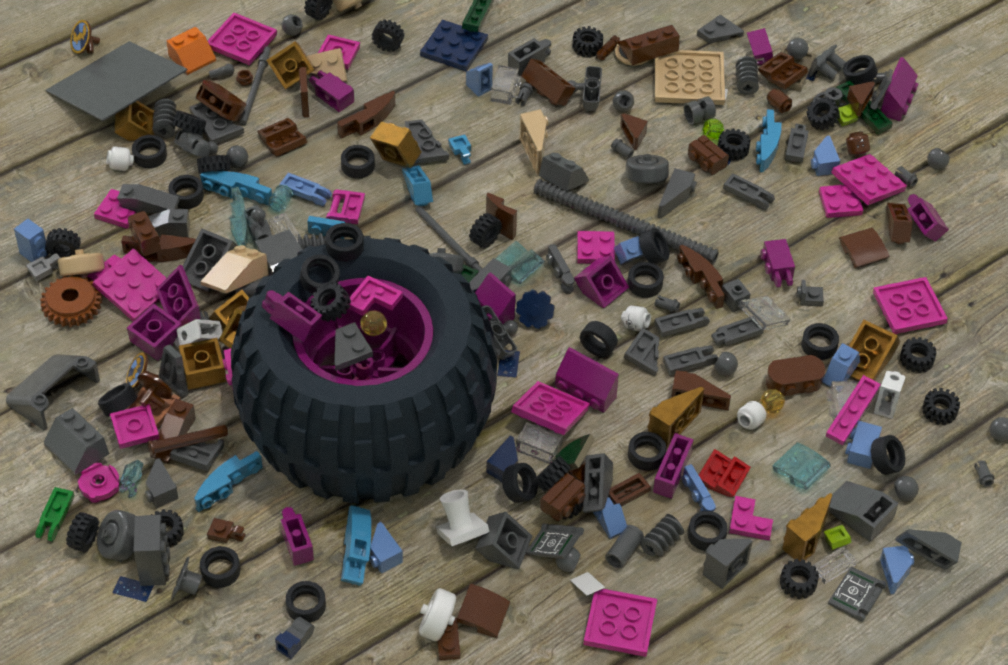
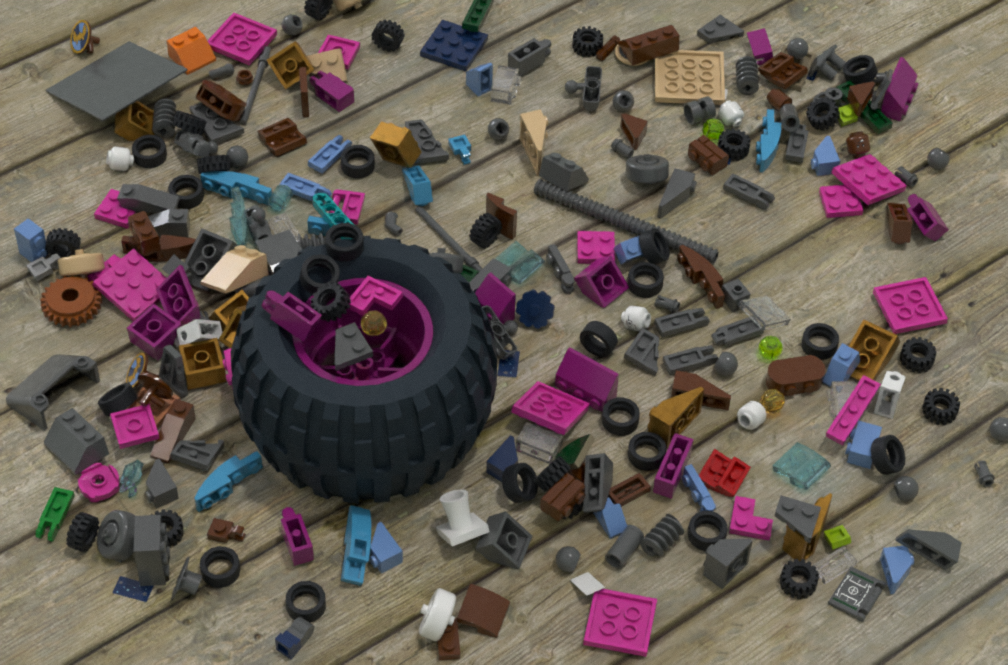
(174, 262): none -> dark grey brick
(187, 439): reddish brown axle -> none
(328, 154): none -> medium blue hinge
(329, 205): none -> teal beam
(369, 118): reddish brown slope -> none
(390, 223): none -> dark grey arm
(498, 129): none -> dark grey piece
(525, 90): dark grey pin -> none
(548, 82): reddish brown brick -> none
(554, 541): dark grey piece -> none
(617, 428): none -> black tyre
(731, 113): none -> white head
(770, 347): none -> clear neon green piece
(778, 261): magenta hinge -> none
(789, 117): none -> dark grey pin
(798, 516): none -> dark grey wing
(810, 295): dark grey bracket -> none
(863, 508): dark grey slope -> none
(864, 247): reddish brown slope -> none

